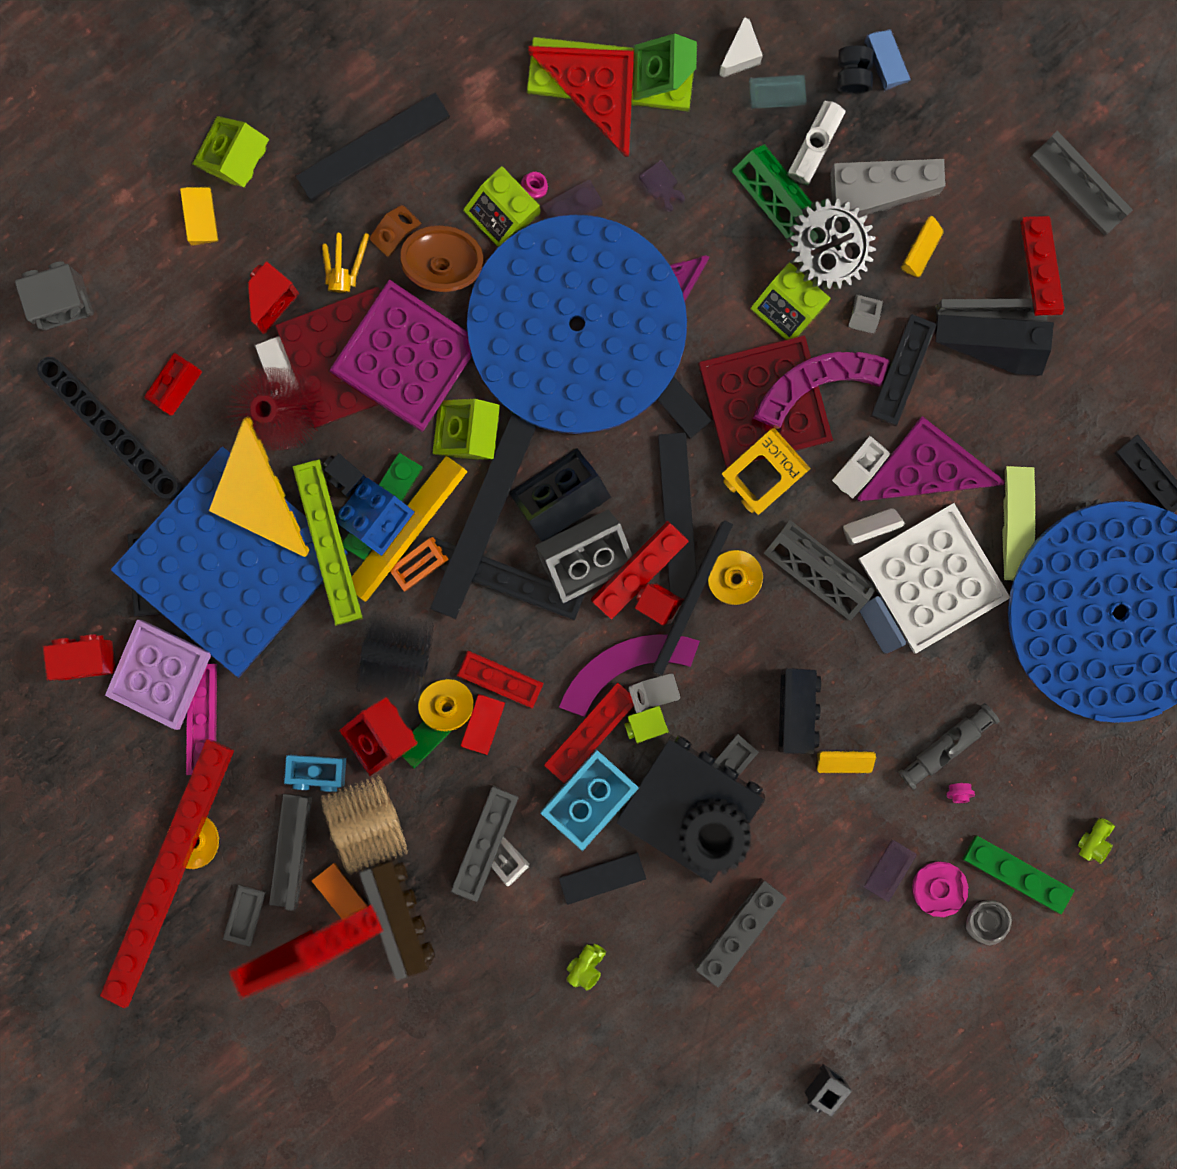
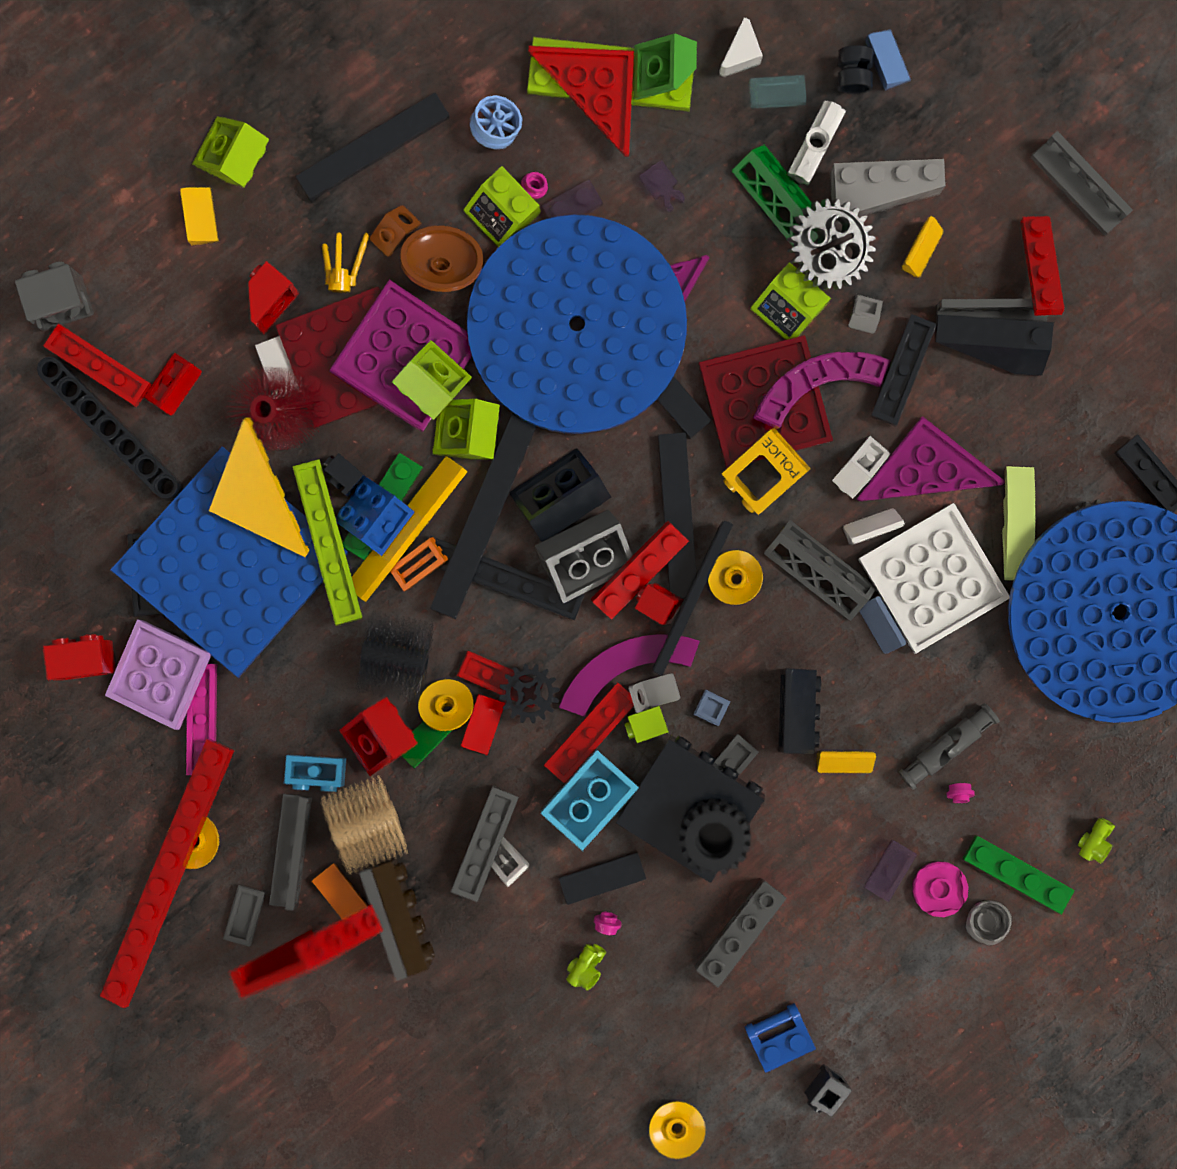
(97, 365): none -> red plate
(431, 379): none -> lime slope
(503, 111): none -> light blue wheel
(519, 685): none -> black gear
(607, 923): none -> dark pink plate
(681, 1143): none -> yellow dish
(711, 707): none -> sand blue tile
(784, 1045): none -> blue plate

